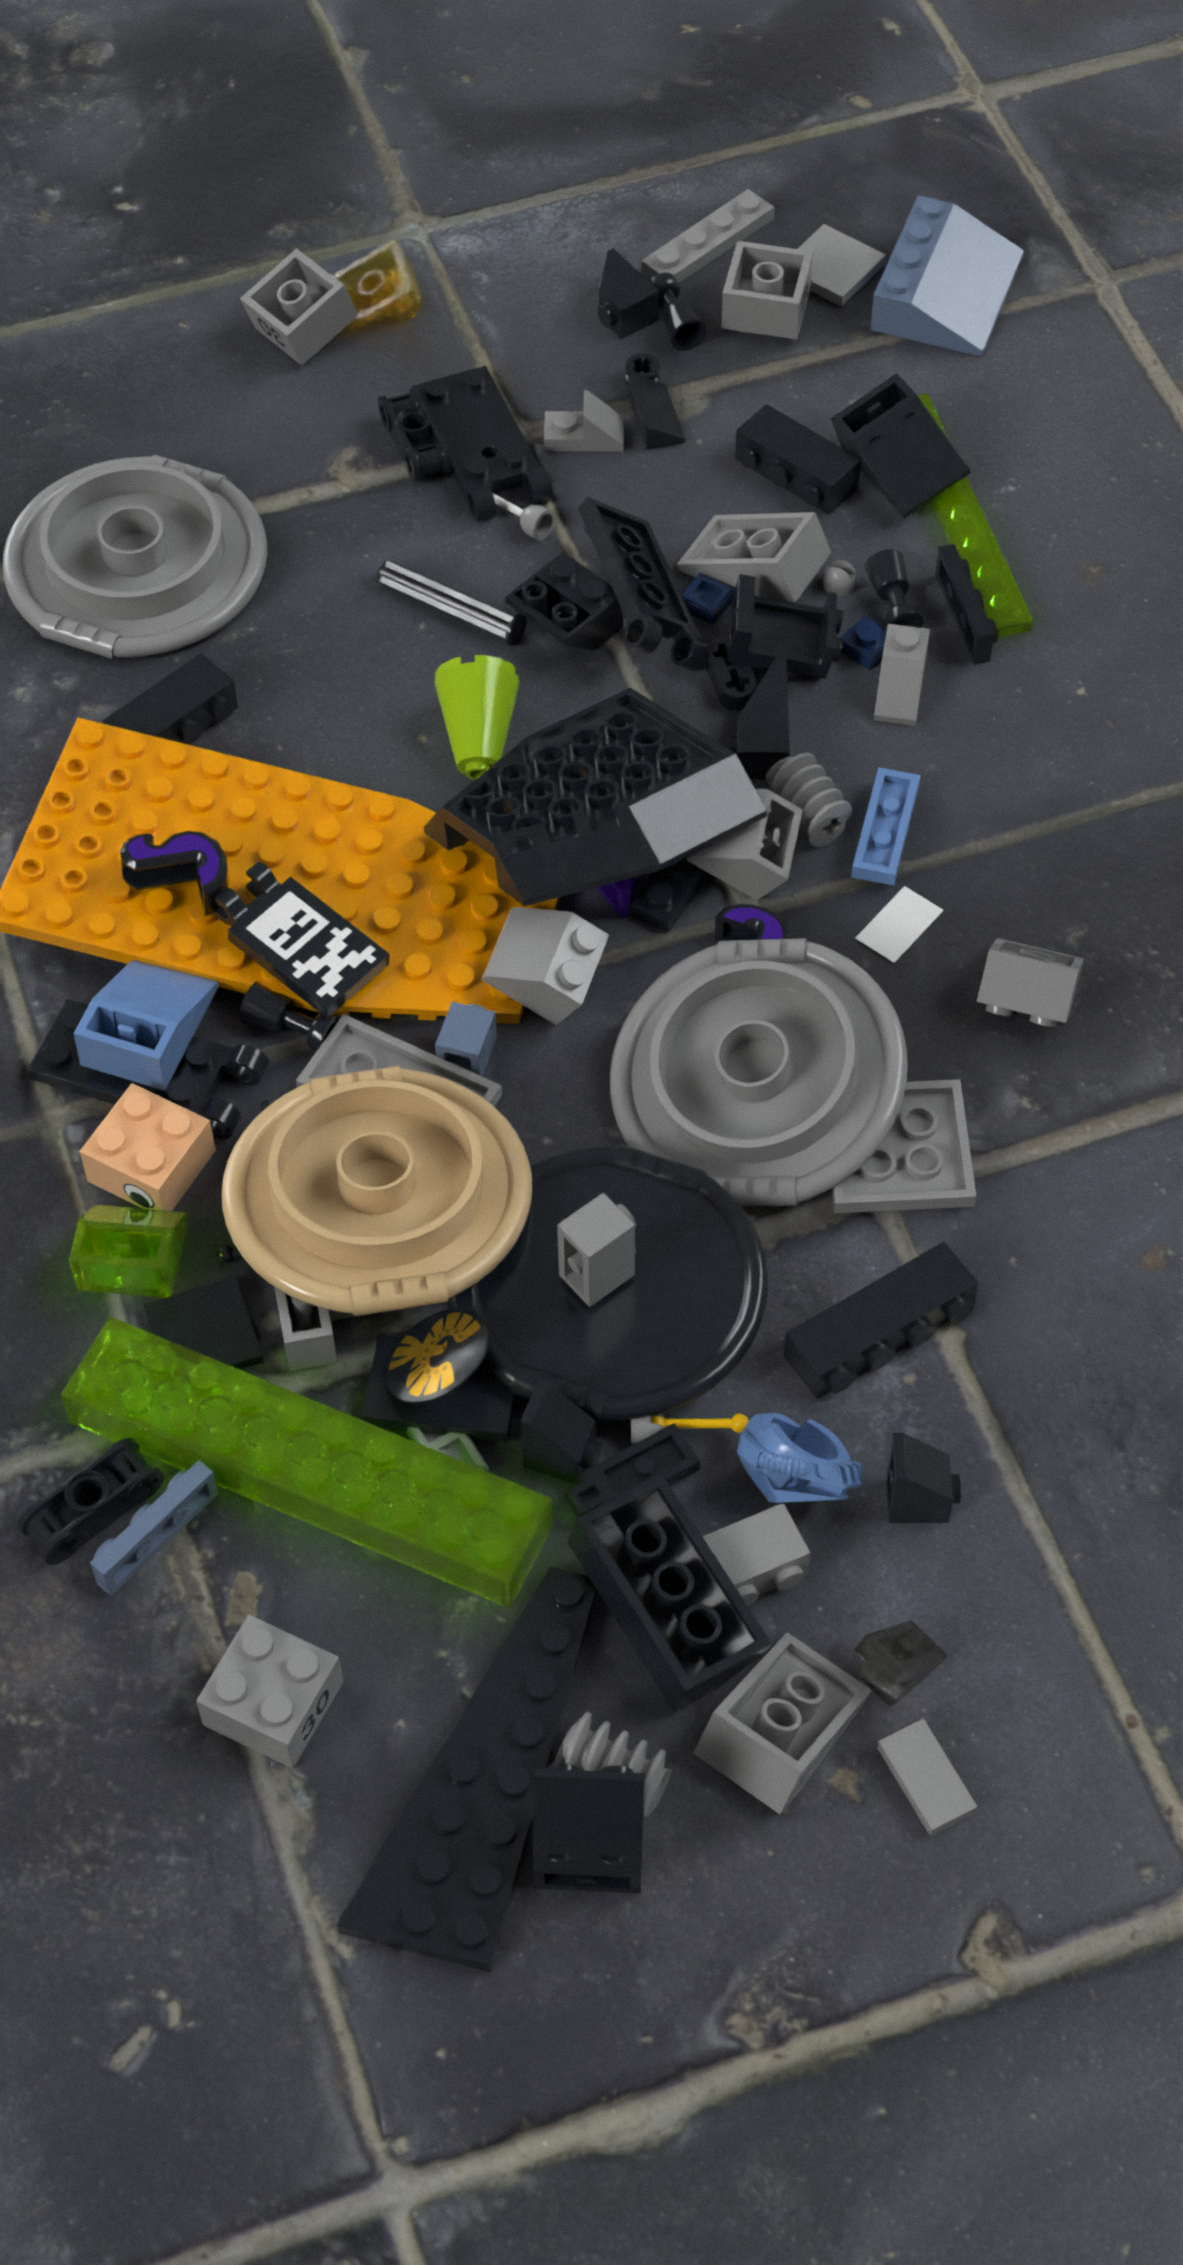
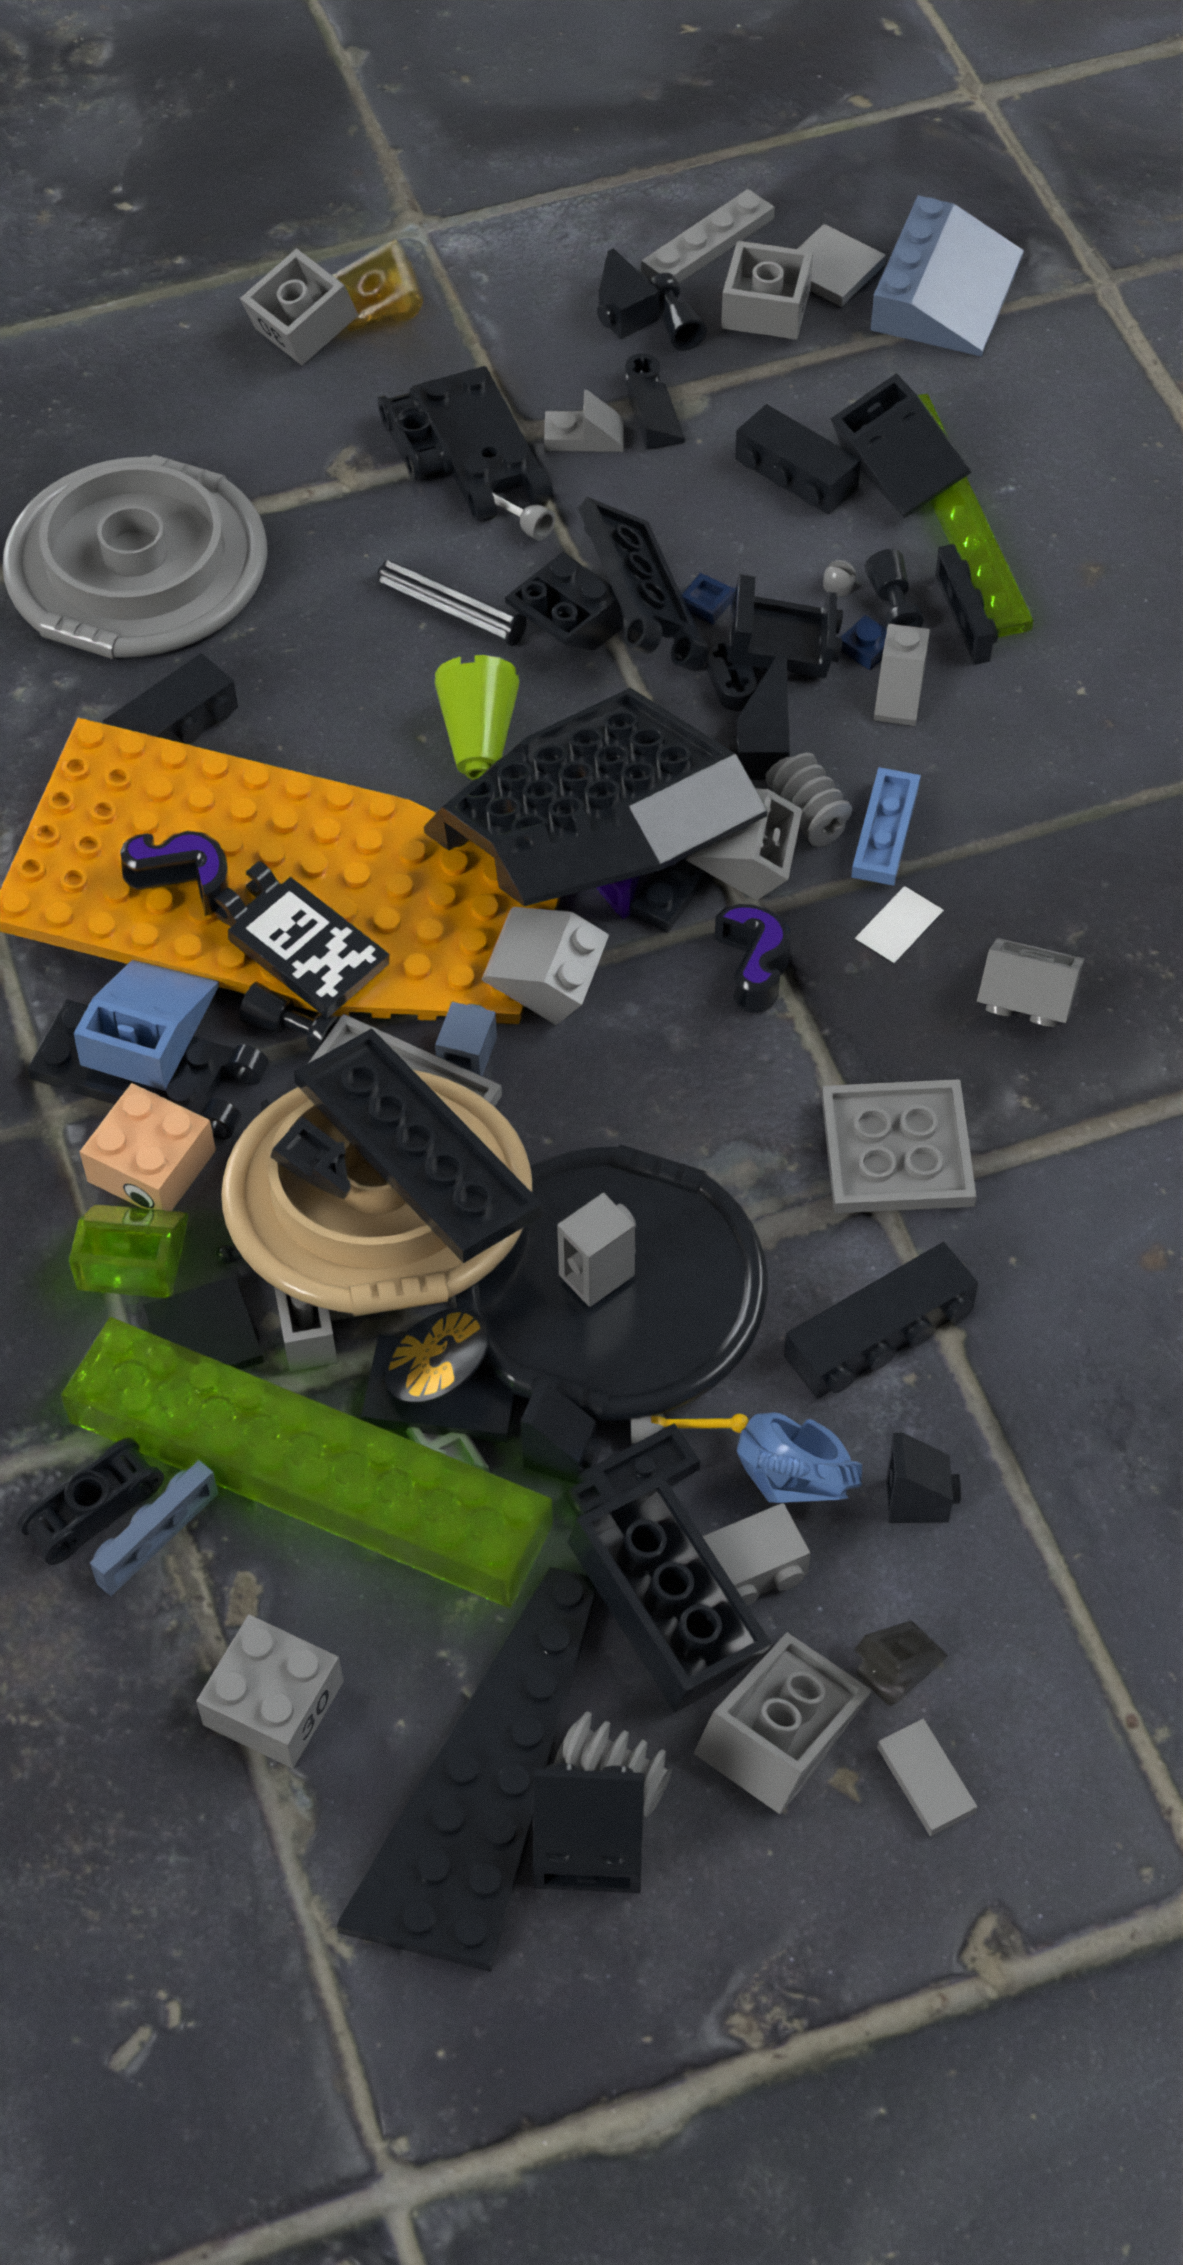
(314, 1158): none -> black slope
(418, 1145): none -> black plate
(761, 1068): light grey piece -> none
(774, 547): light grey slope -> none

